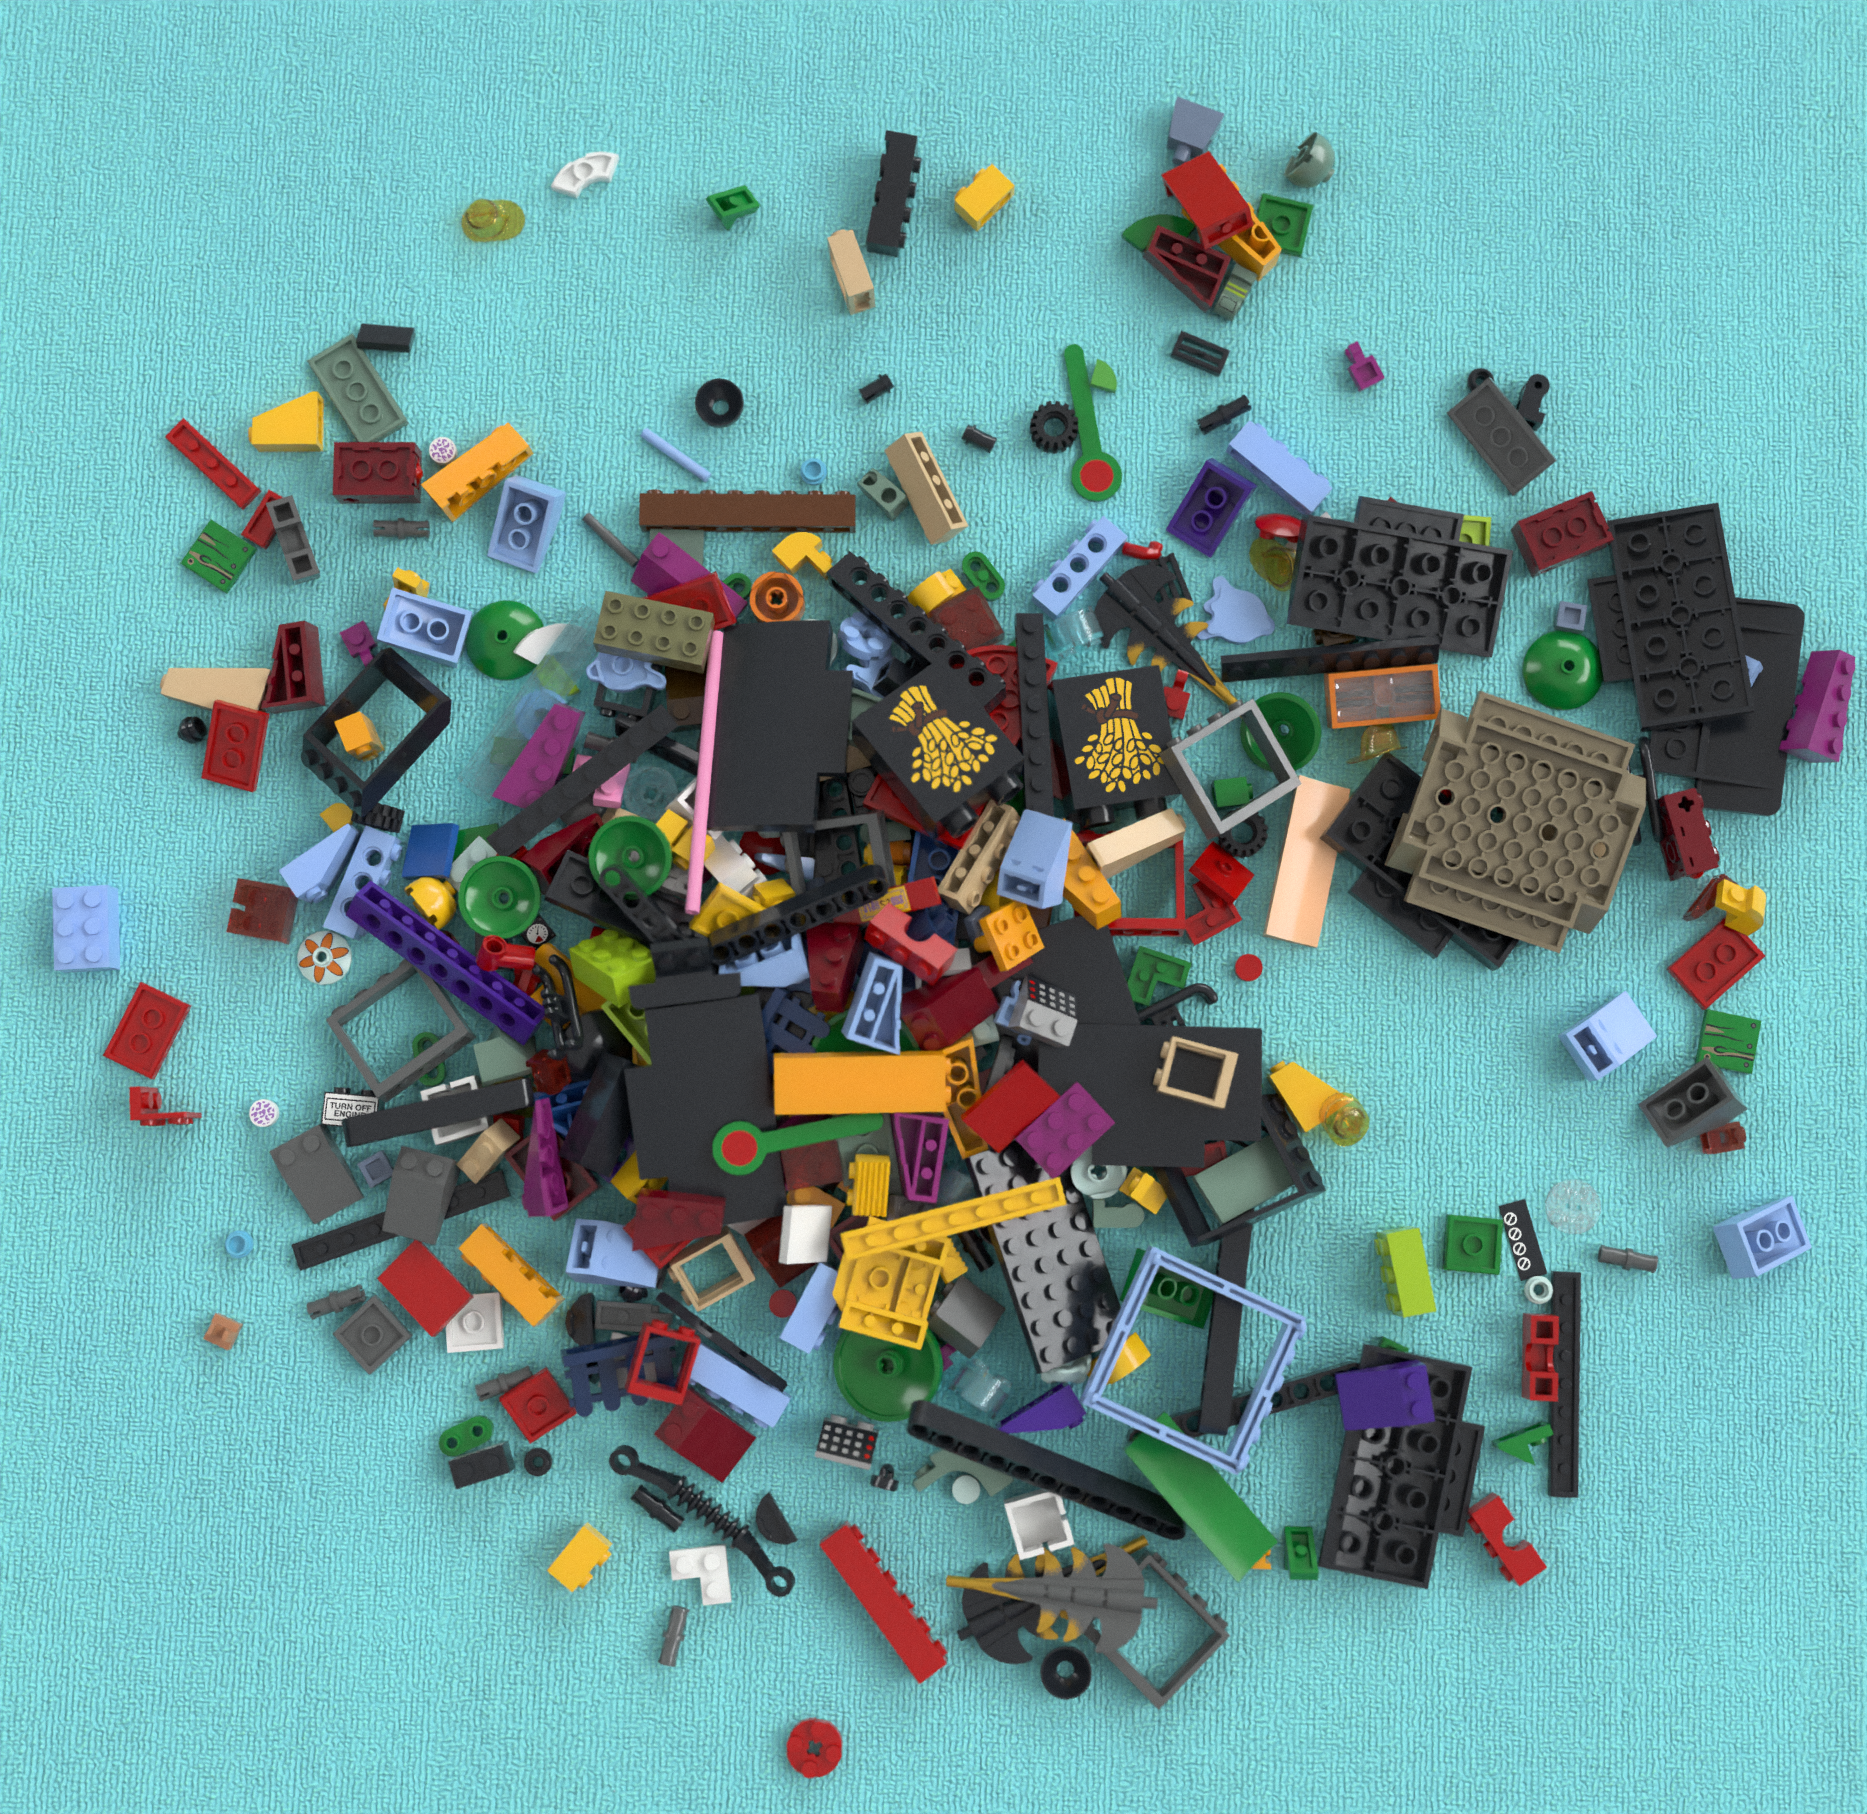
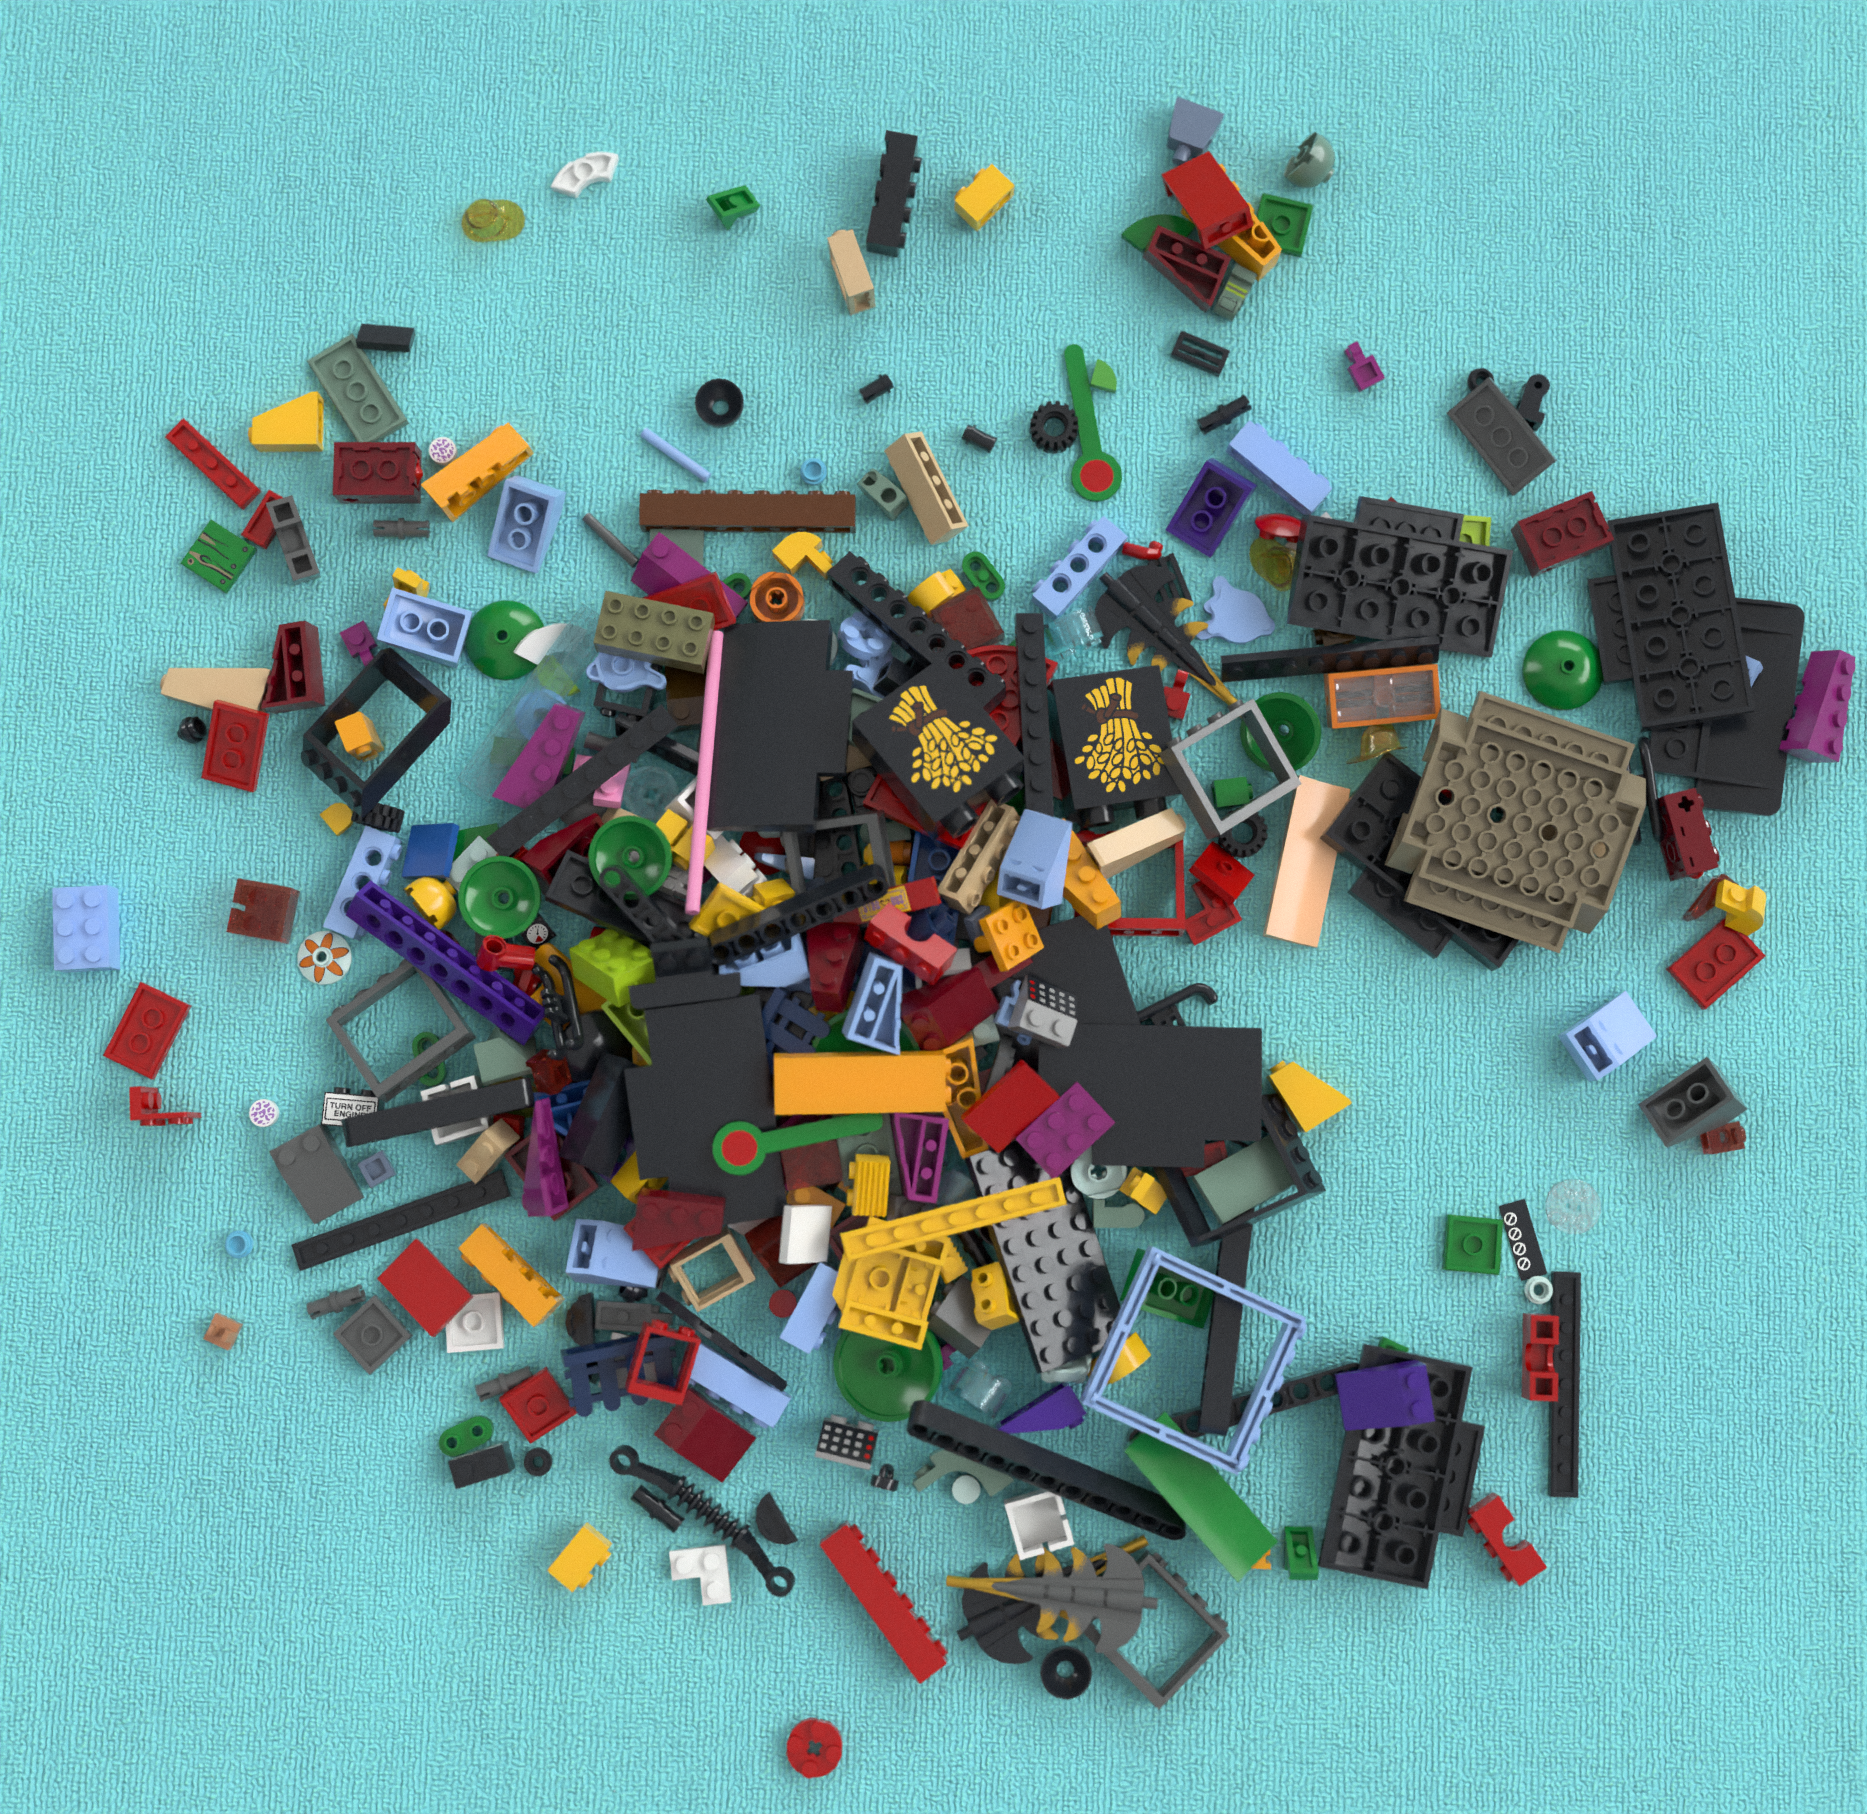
(322, 865): light blue slope -> none
(419, 1194): dark grey slope -> none
(673, 1636): dark grey pin -> none
(992, 1297): none -> yellow brick
(1153, 967): green plate -> none
(1224, 1077): tan window -> none
(1248, 967): red tile -> none
(1344, 1119): clear yellow piece -> none
(1405, 1271): lime brick -> none
(1517, 1442): green slope -> none
(1570, 617): sand blue plate -> none
(1627, 1258): dark grey pin -> none
(1728, 1041): green tile -> none
(1762, 1238): light blue slope -> none

